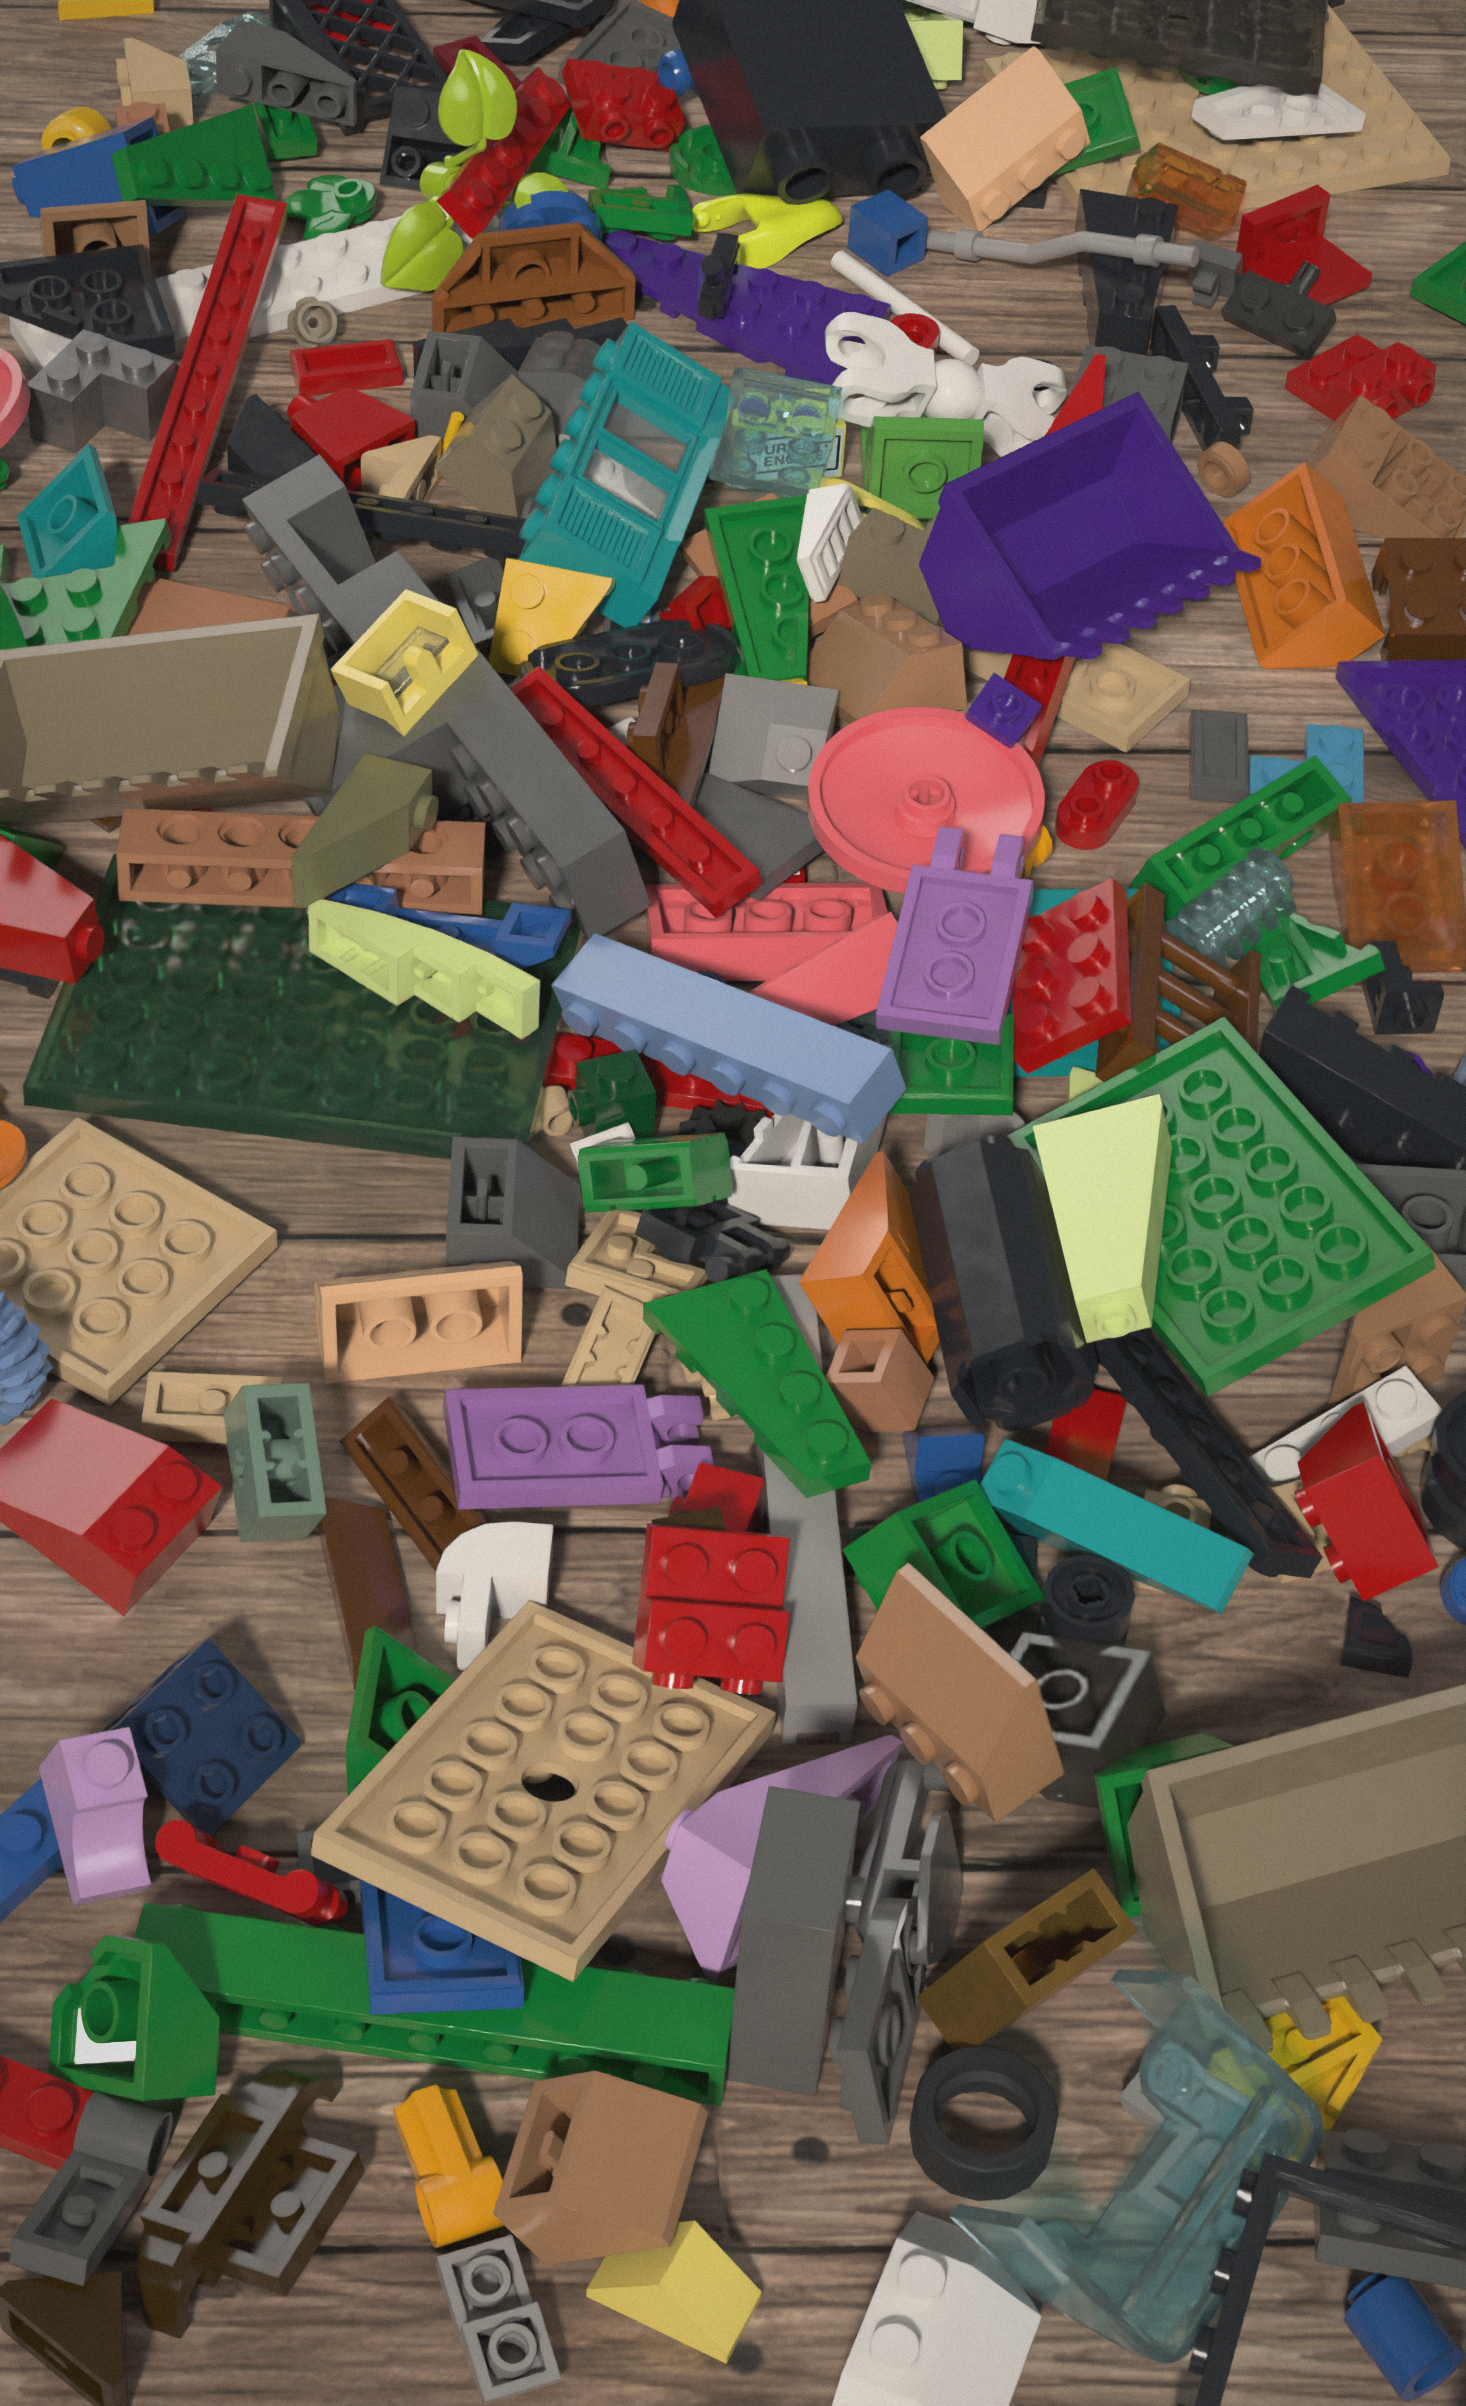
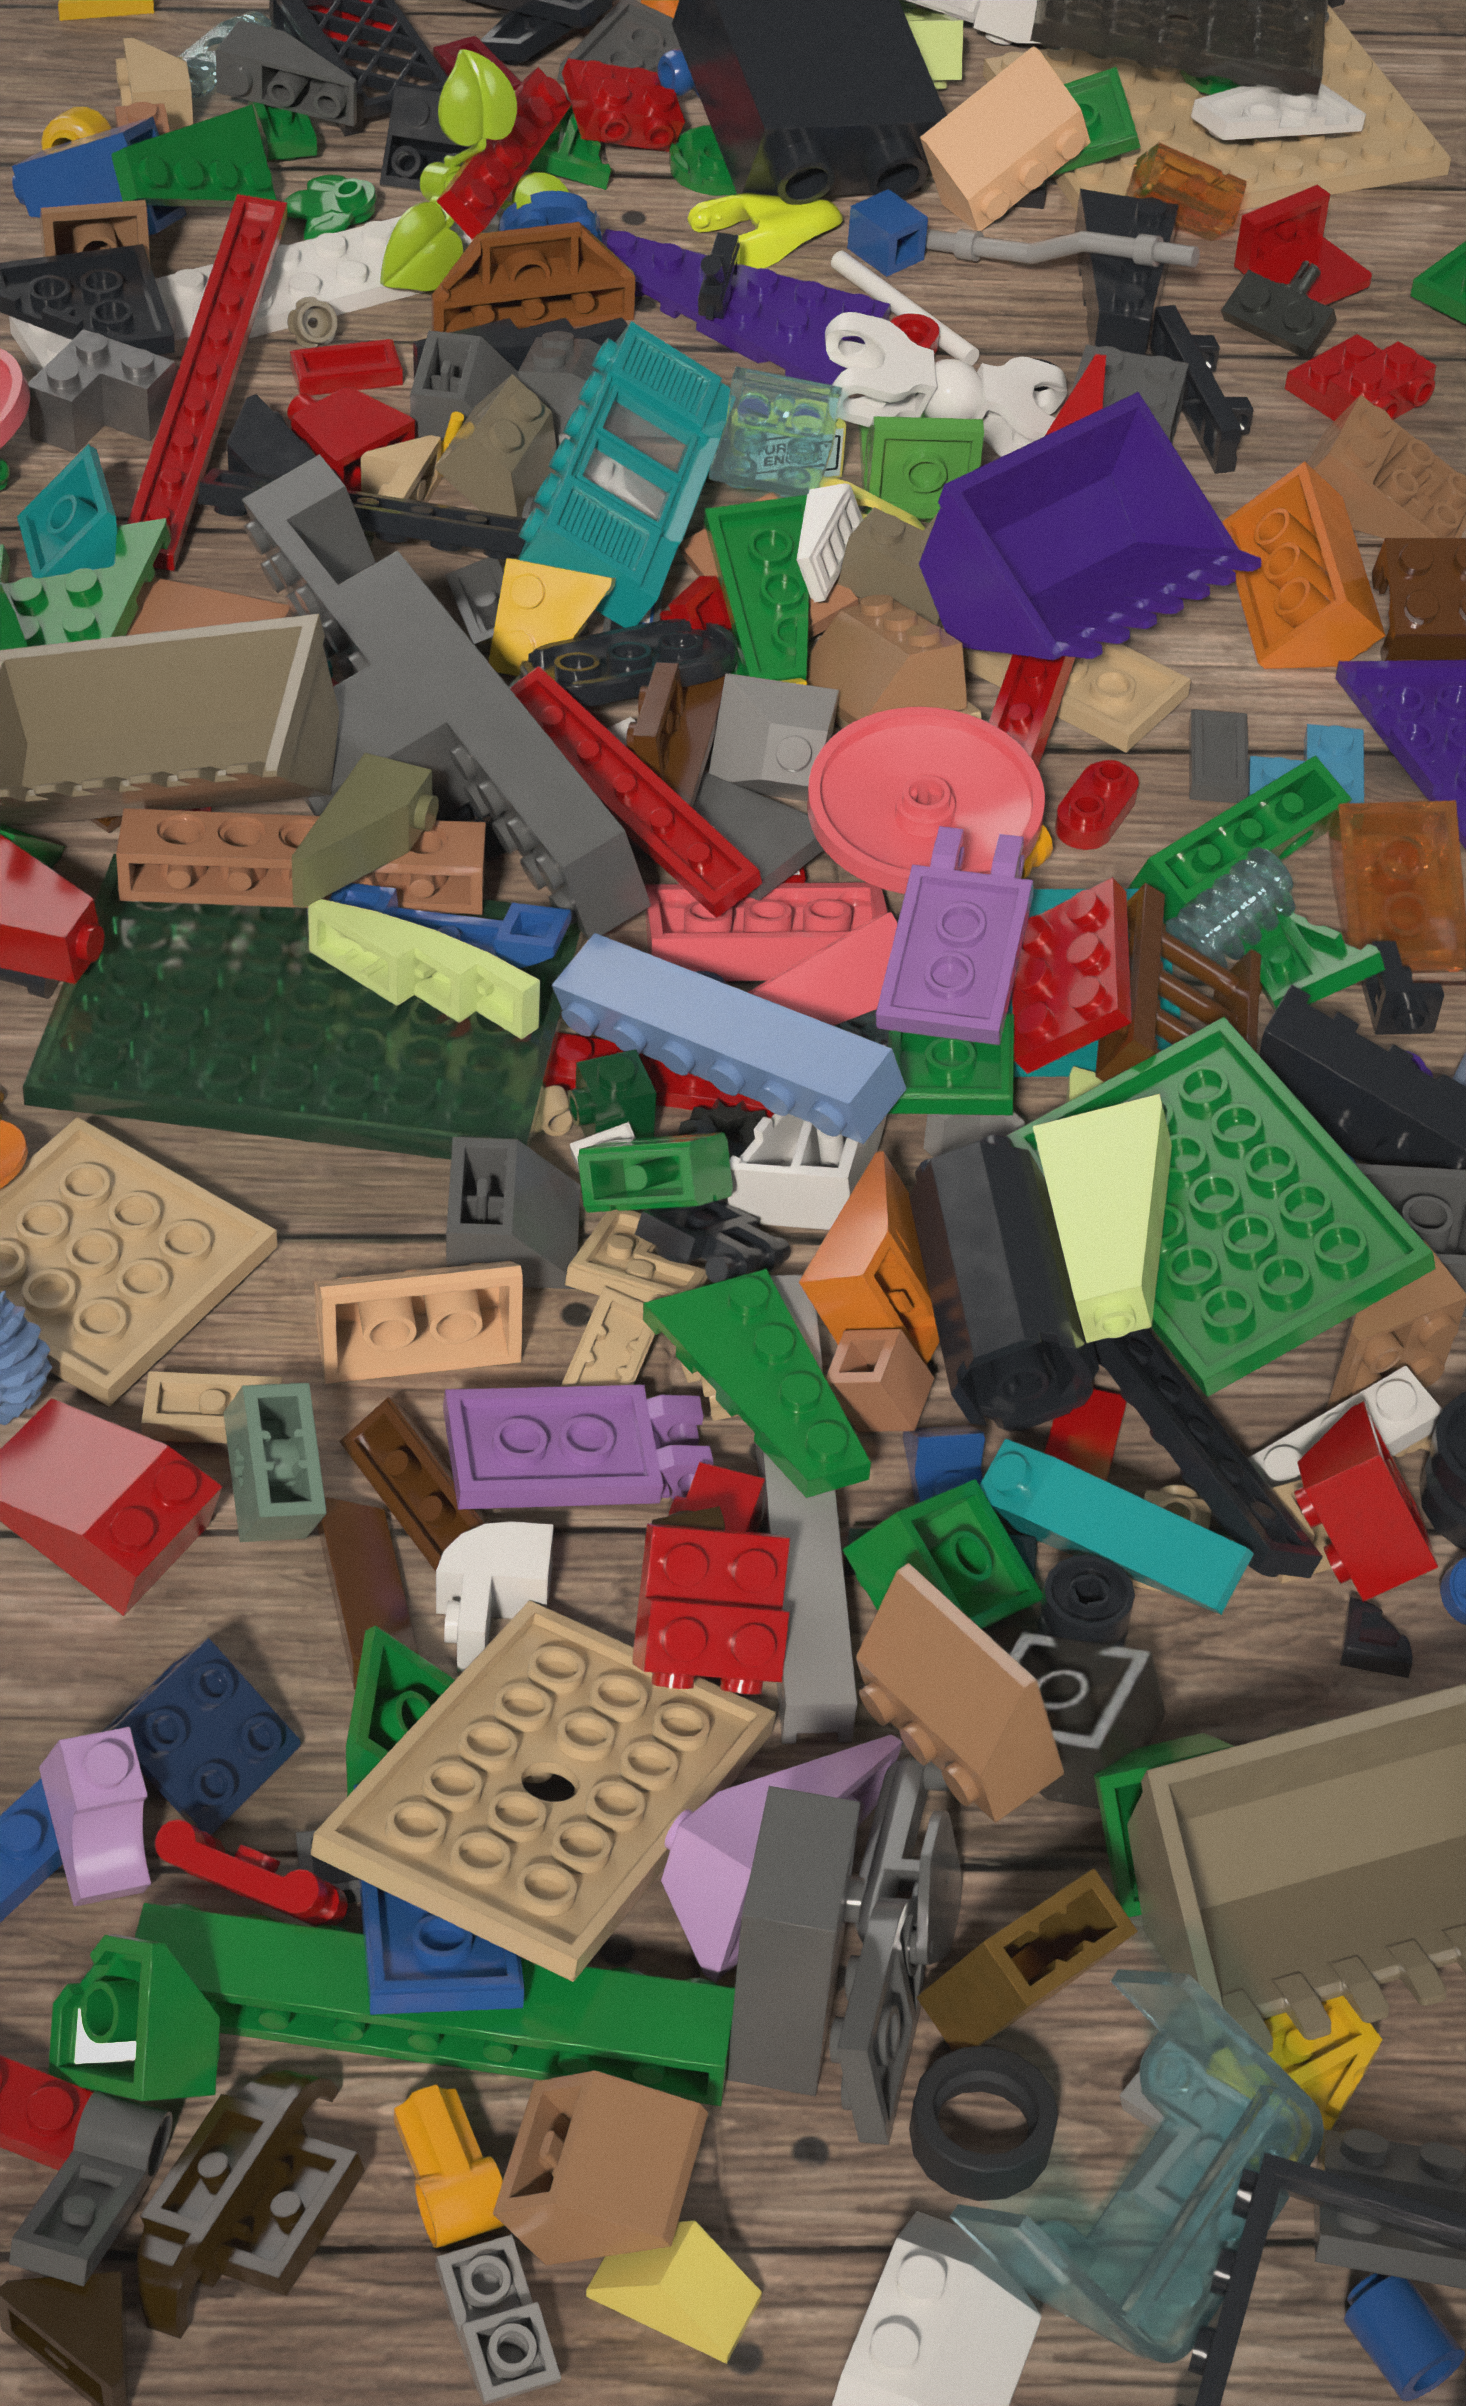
(405, 660): light yellow window -> none
(633, 210): green wing -> none
(1002, 711): dark purple bracket -> none
(1215, 274): dark grey tile -> none
(1223, 469): medium nougat tile -> none

